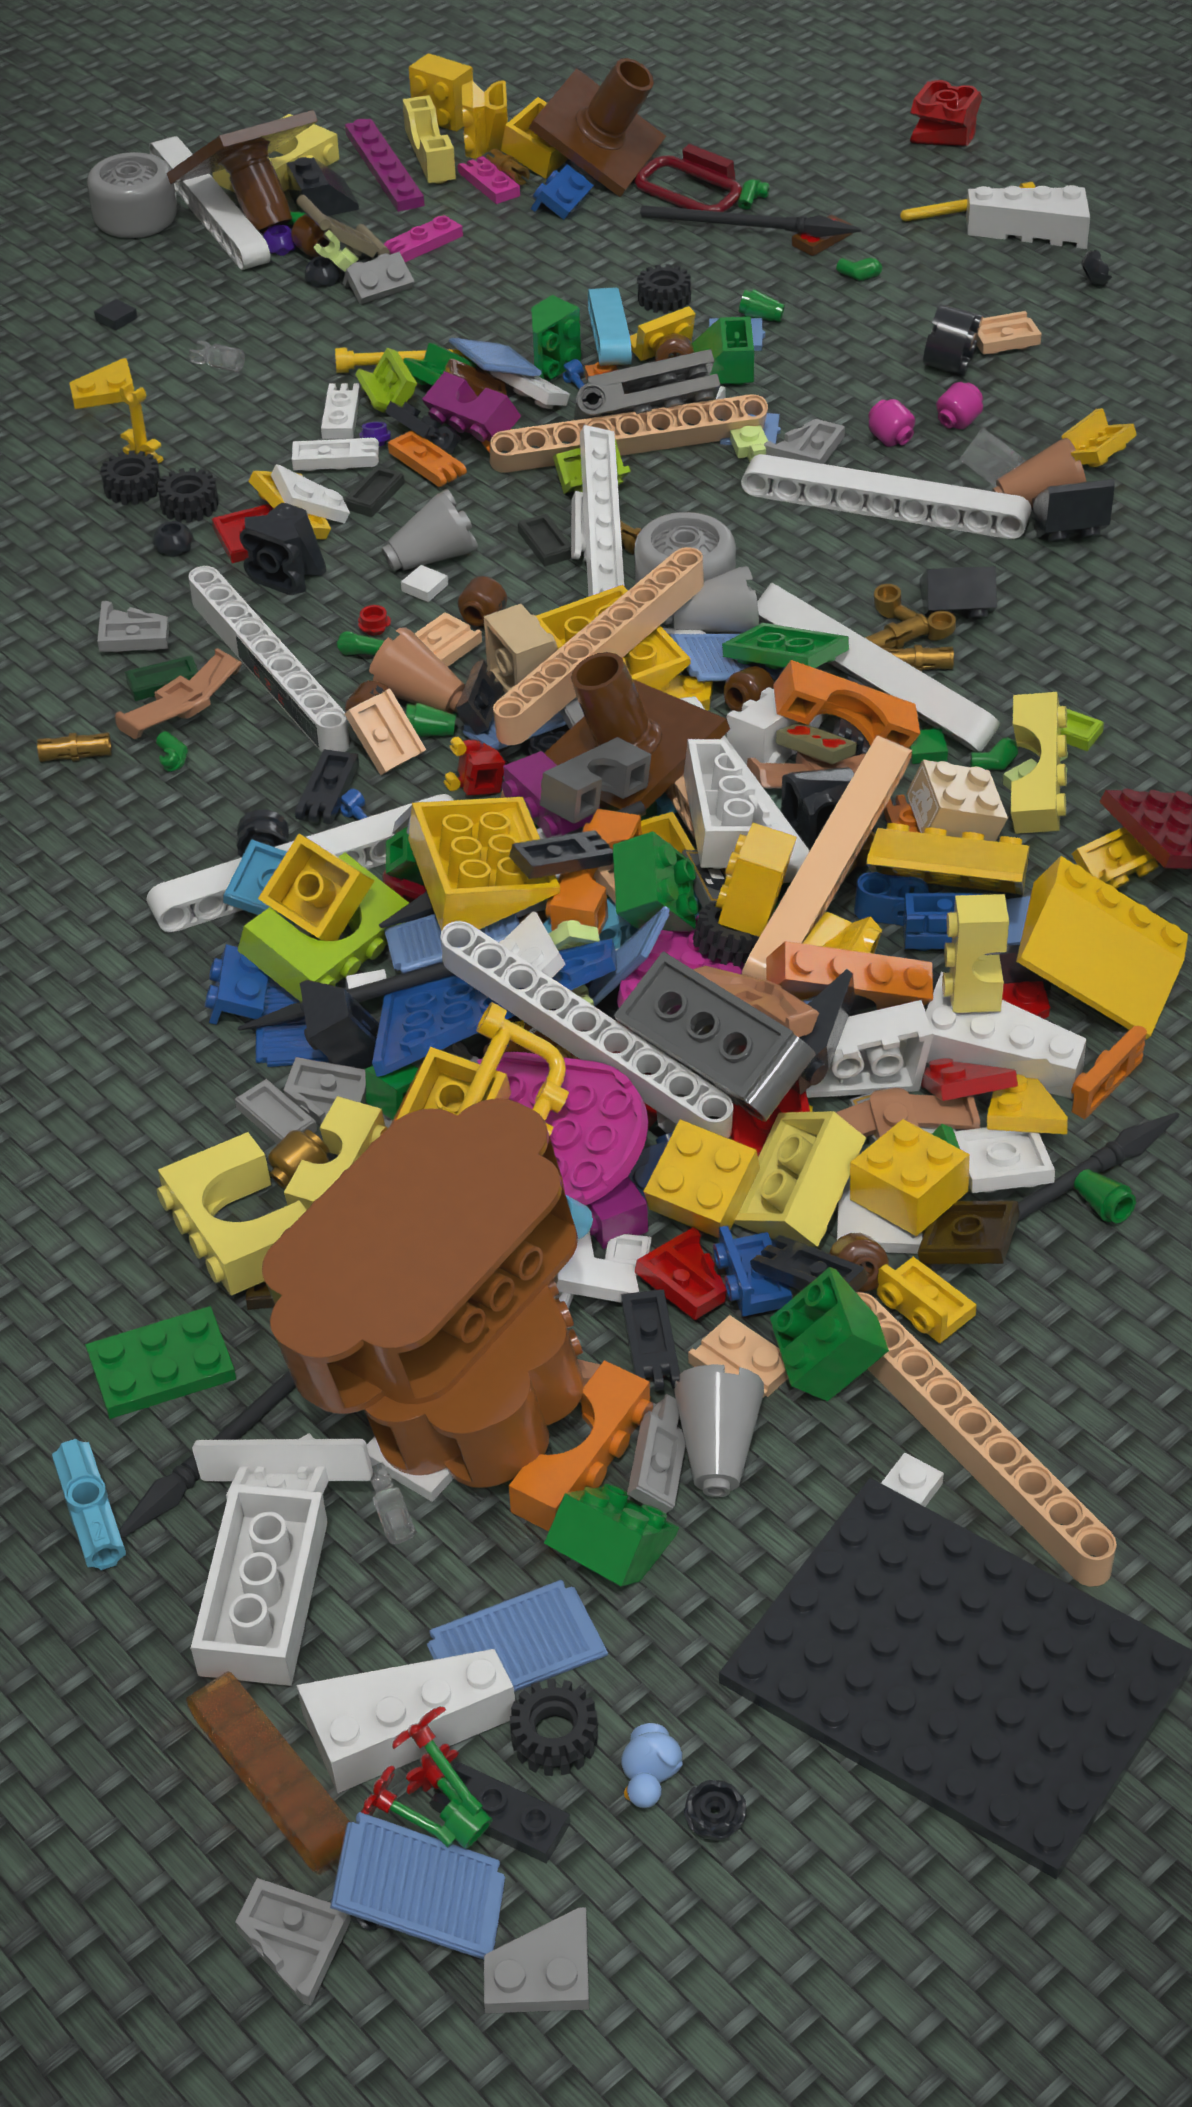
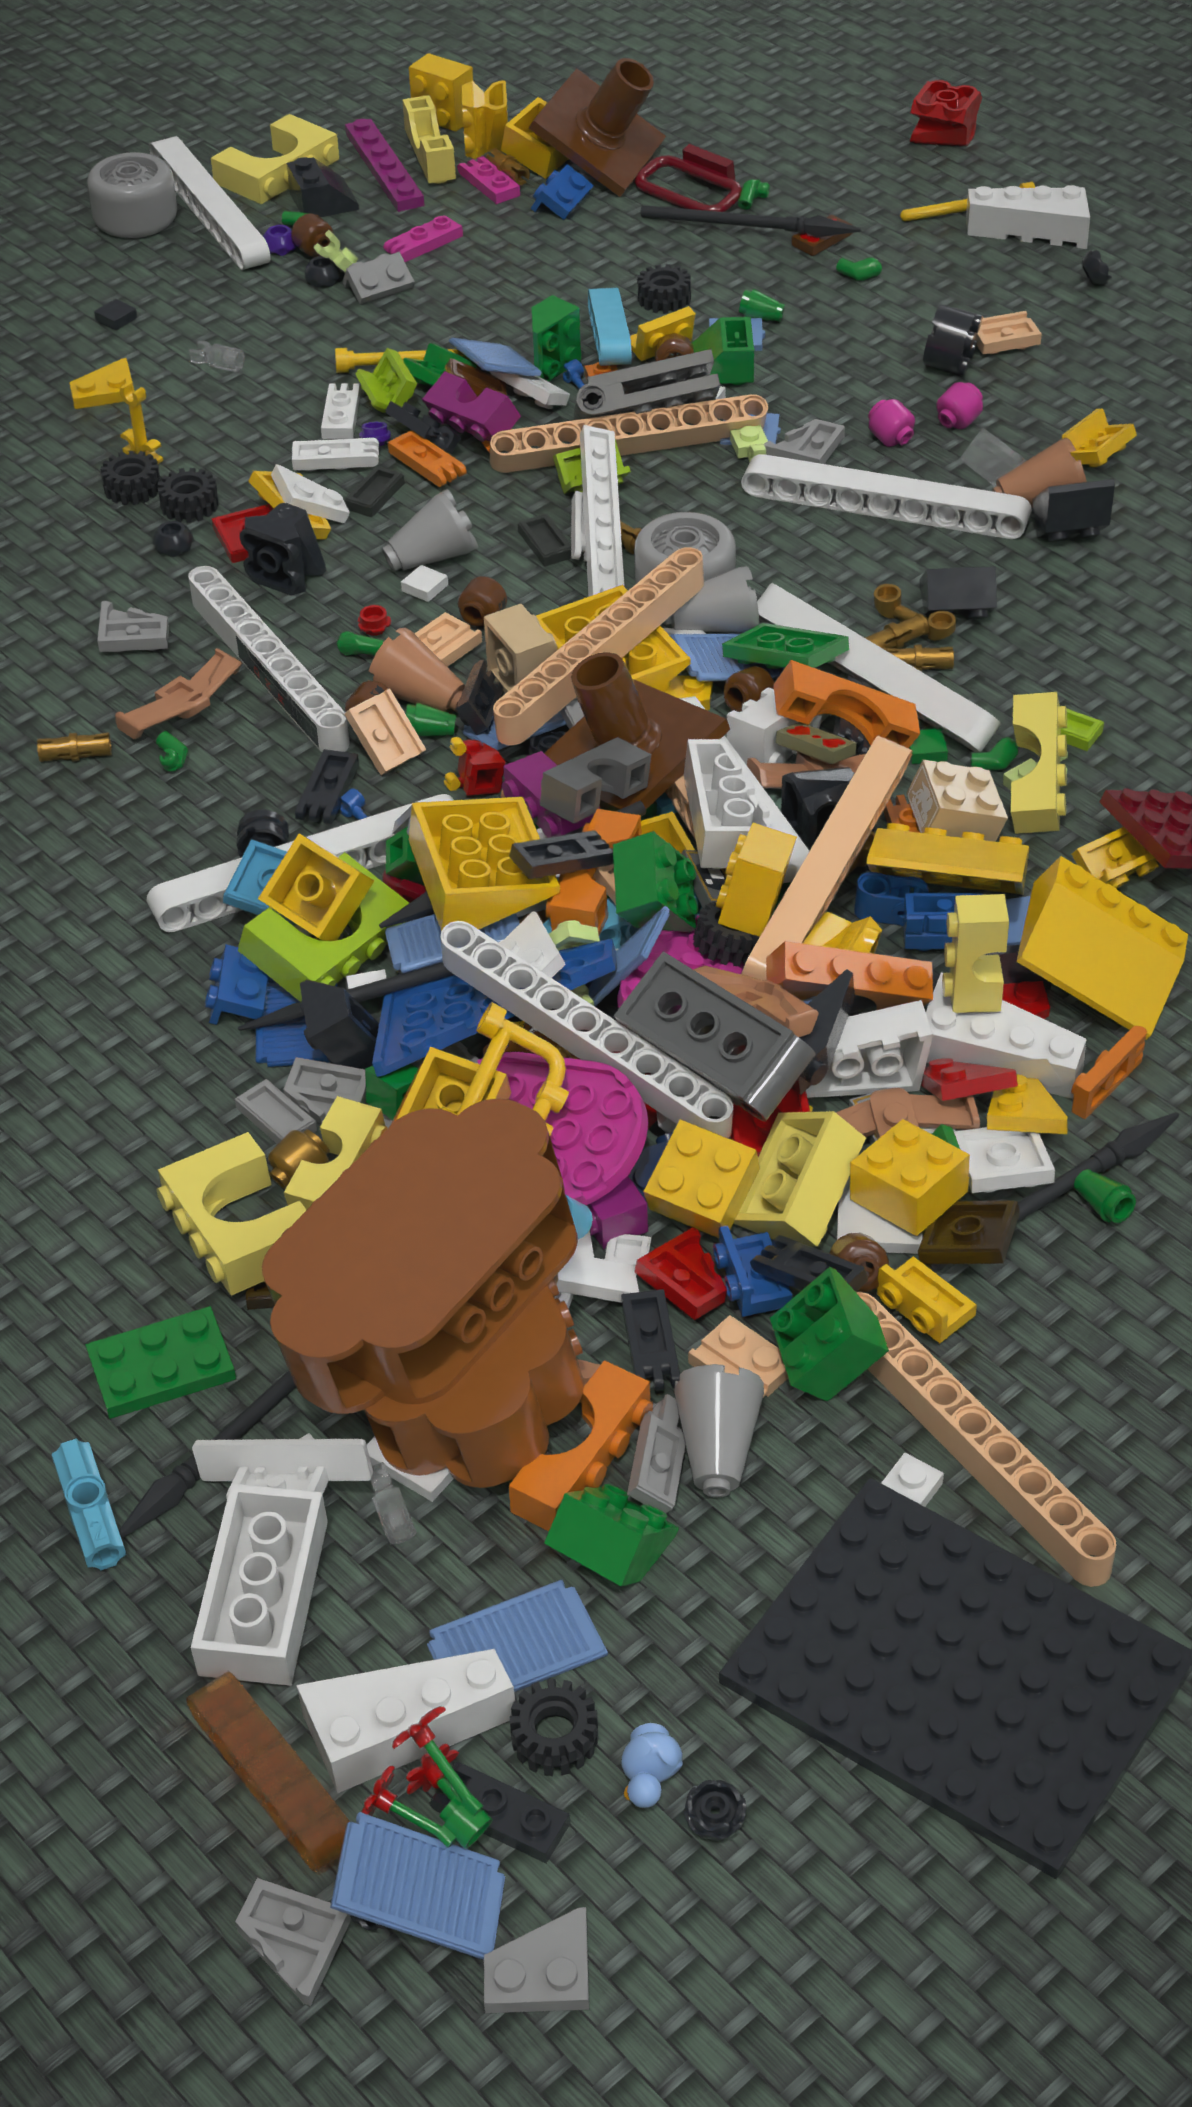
(148, 679): dark green tile -> none
(251, 172): reddish brown piece -> none
(357, 240): dark tan plate -> none

